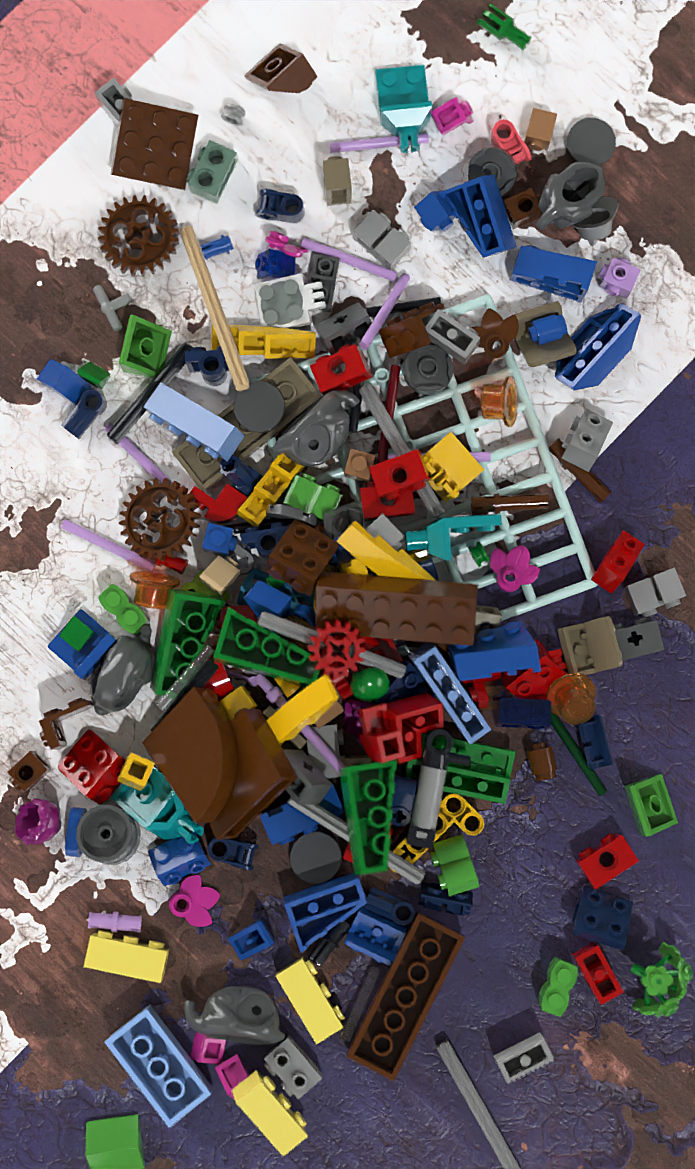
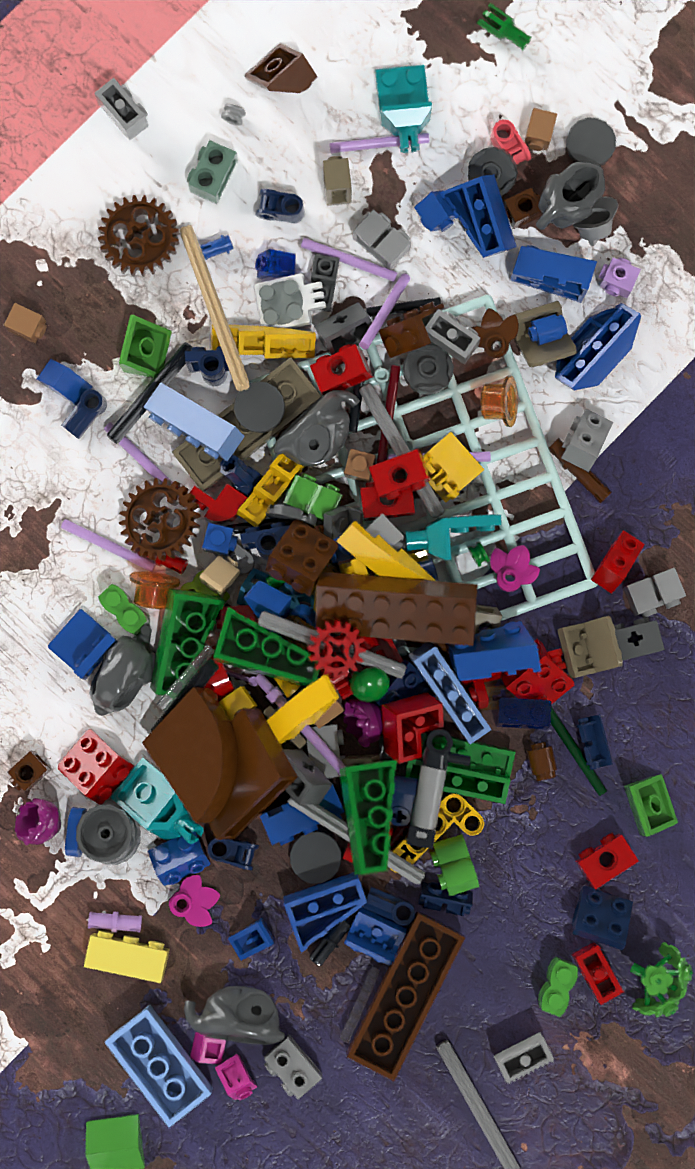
(25, 323): none -> medium nougat brick
(51, 732): reddish brown bracket -> none
(77, 633): green slope -> none
(94, 375): green slope -> none
(109, 307): light grey piece -> none
(135, 771): yellow brick -> none
(154, 144): reddish brown plate -> none
(270, 1112): light yellow brick -> none
(280, 242): dark pink plate -> none
(310, 999): light yellow brick -> none
(378, 738): red brick -> none
(452, 115): dark pink bracket -> none
(509, 503): reddish brown pin -> none
(572, 698): clear orange piece -> none

